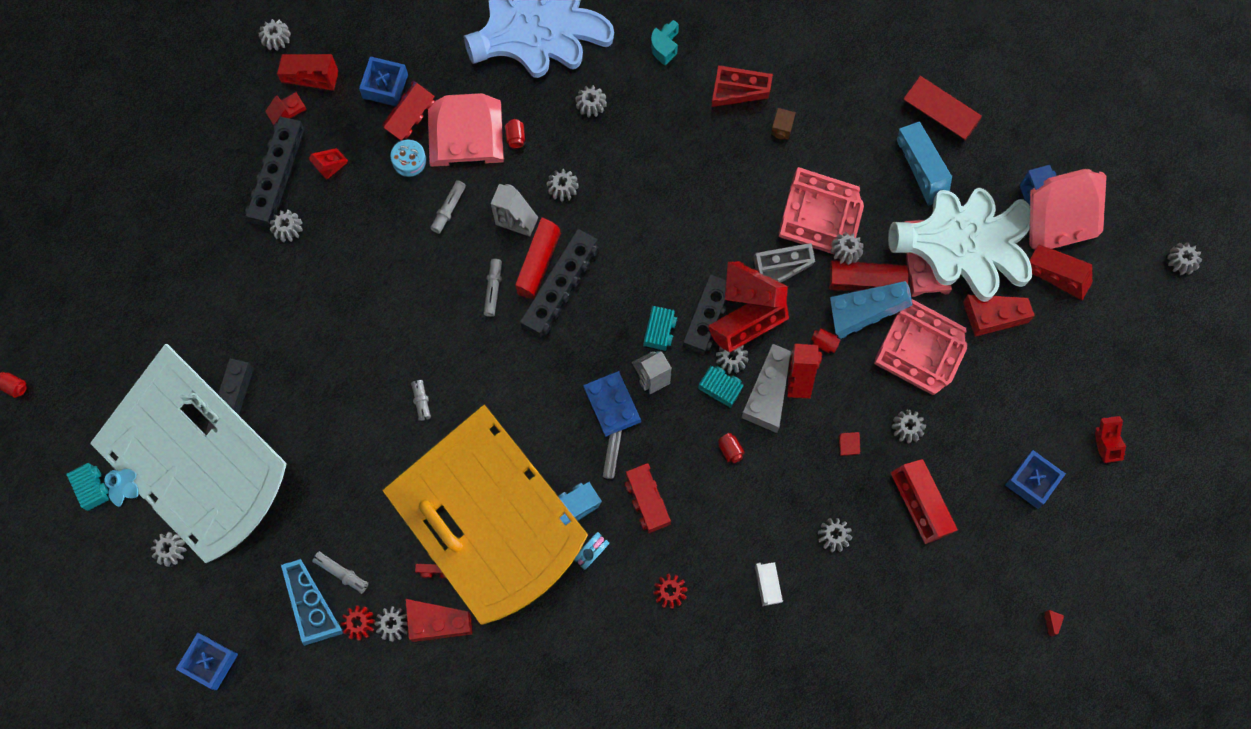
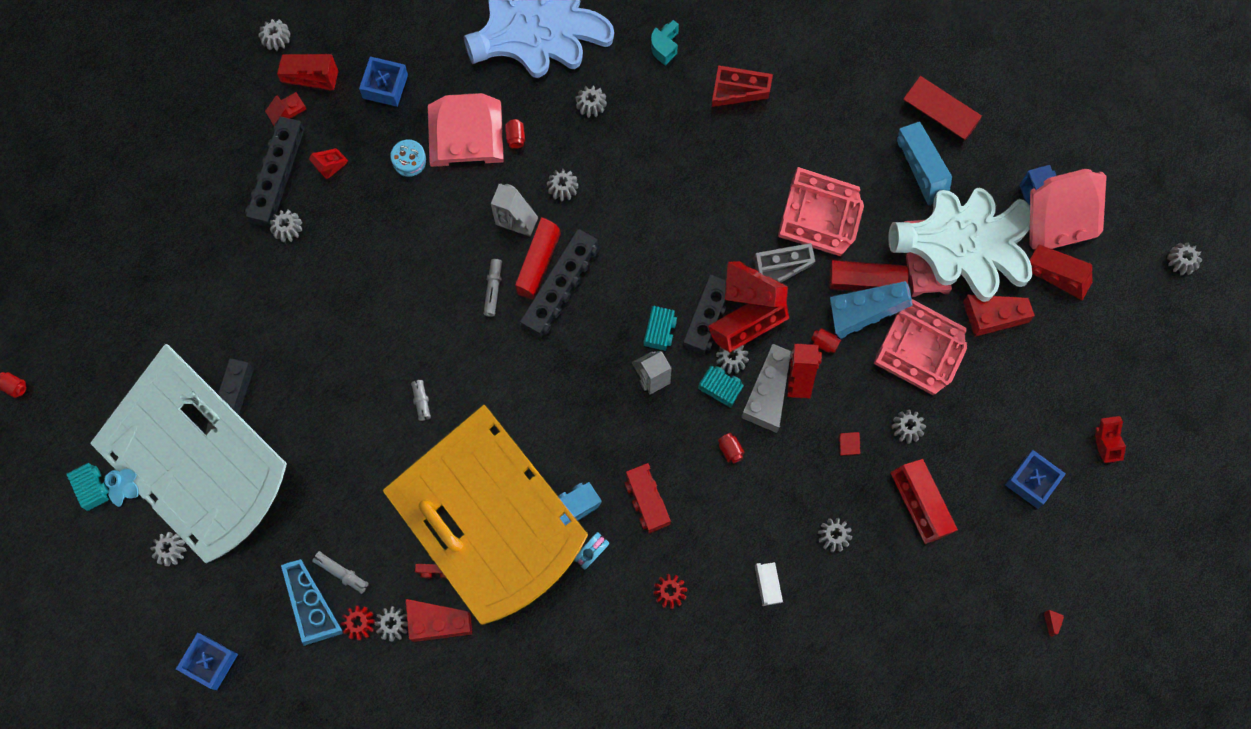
(408, 111): red wedge -> none
(444, 213): light grey pin -> none
(611, 456): light grey axle -> none
(612, 403): blue plate -> none
(783, 123): reddish brown brick -> none
(847, 248): light grey gear -> none

